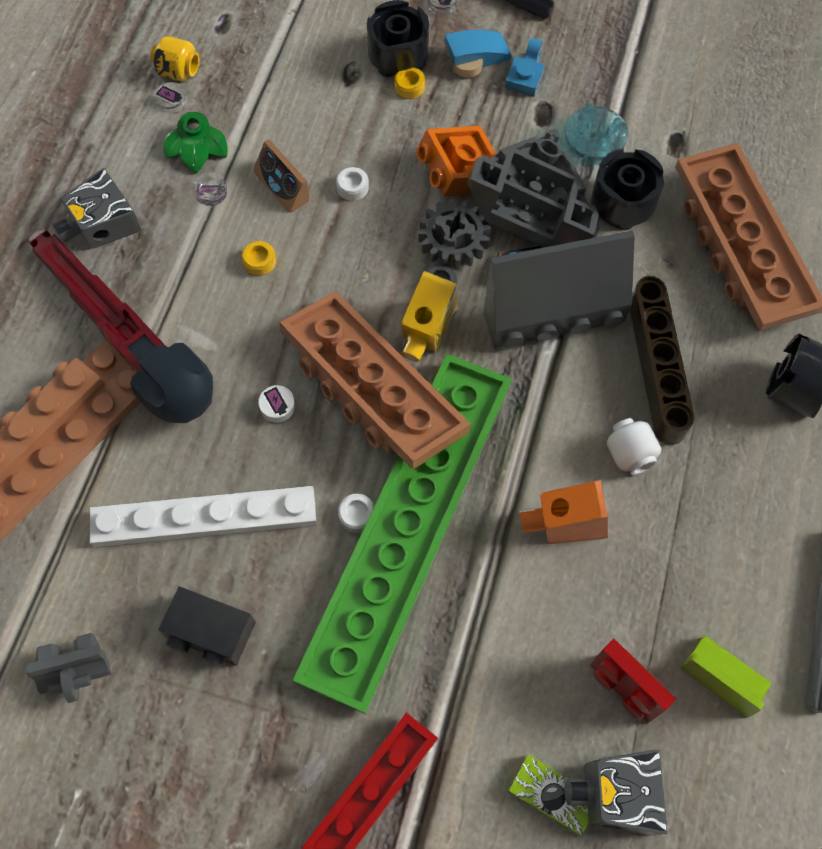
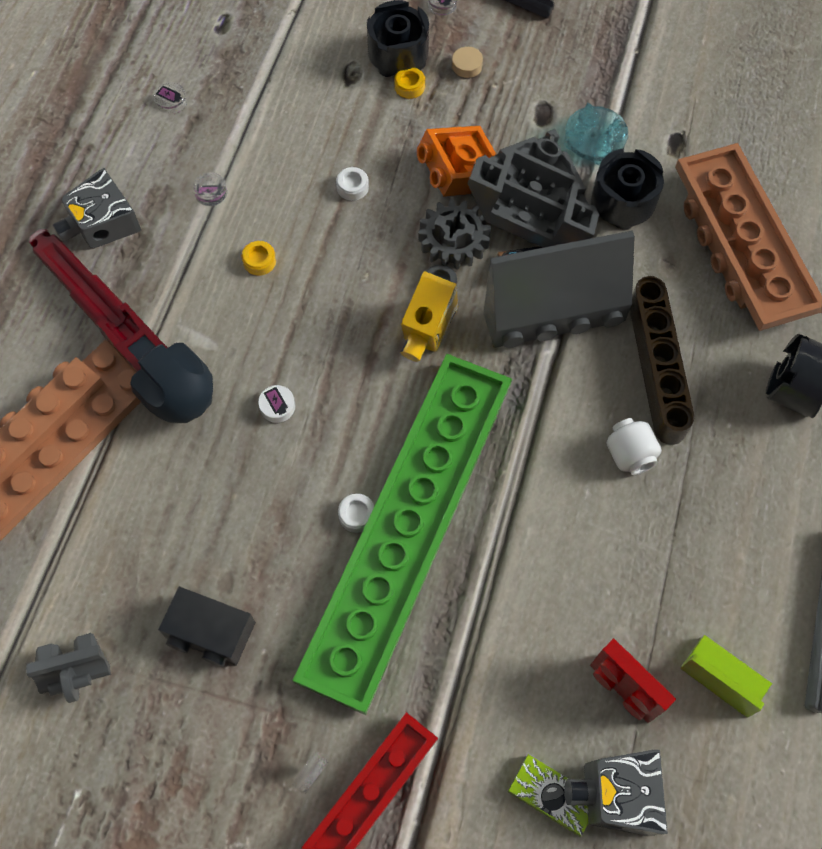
(175, 58): yellow head -> none
(196, 144): green plate -> none
(202, 516): white plate -> none
(281, 177): slope -> none
(372, 381): nougat plate -> none
(476, 45): dark azure slope -> none
(526, 72): dark azure plate -> none
(581, 514): orange torso -> none

